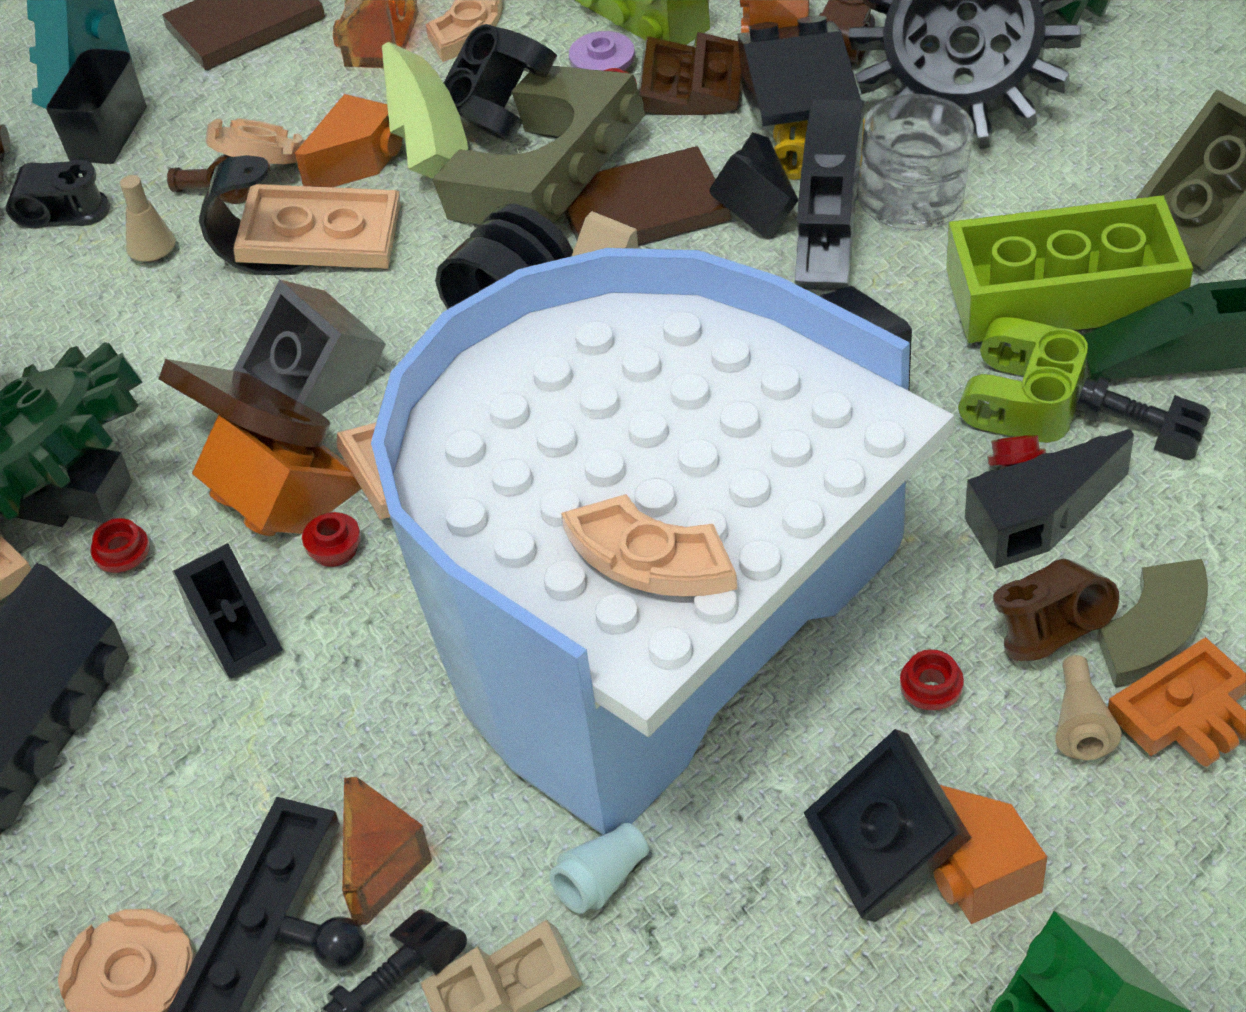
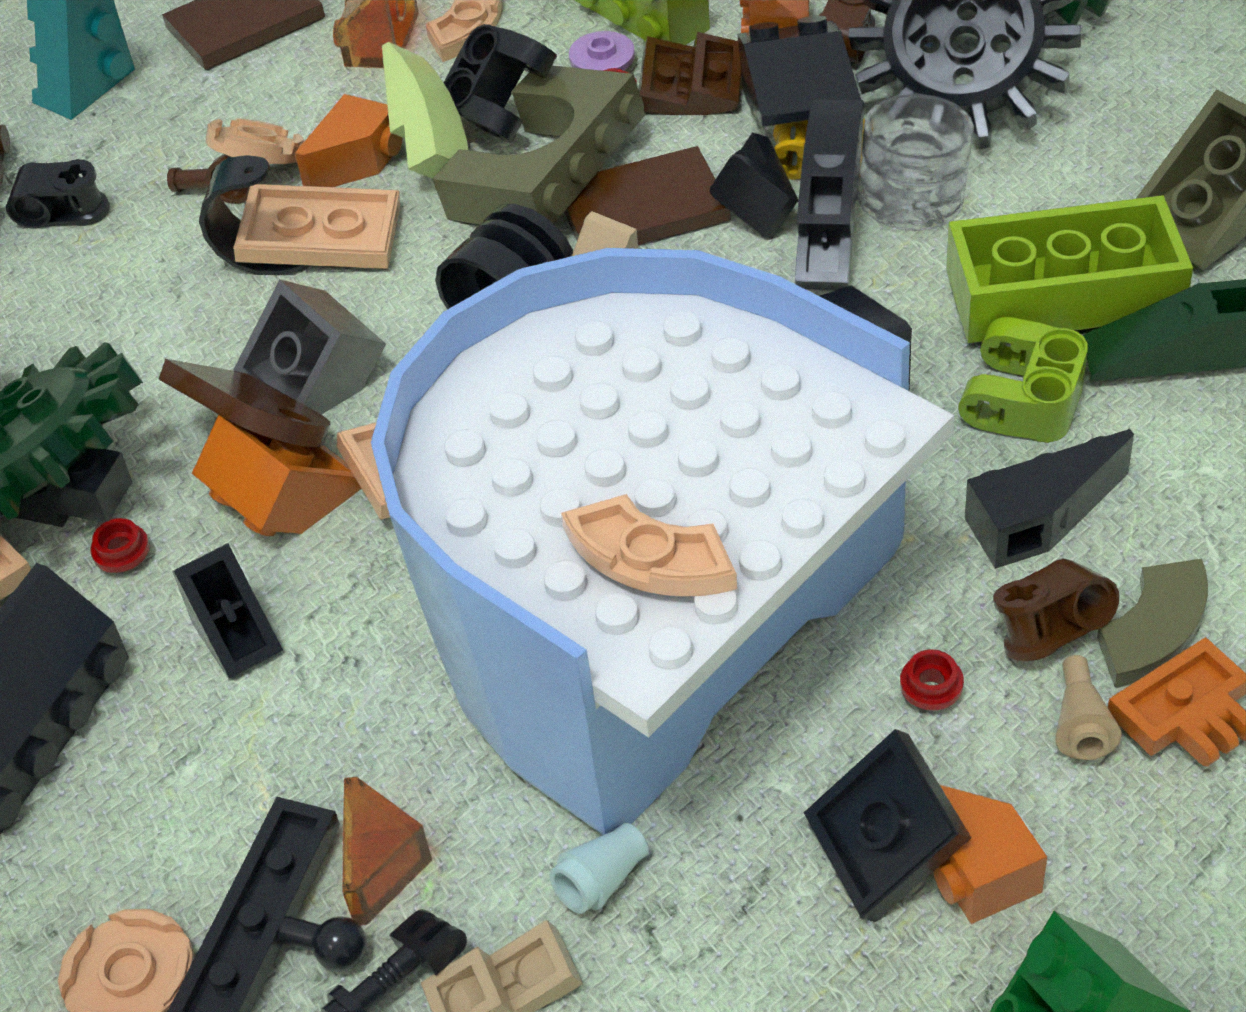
(97, 105): black piece -> none
(146, 232): tan cone -> none
(331, 539): red plate -> none
(1014, 450): red plate -> none
(1178, 428): black hinge -> none

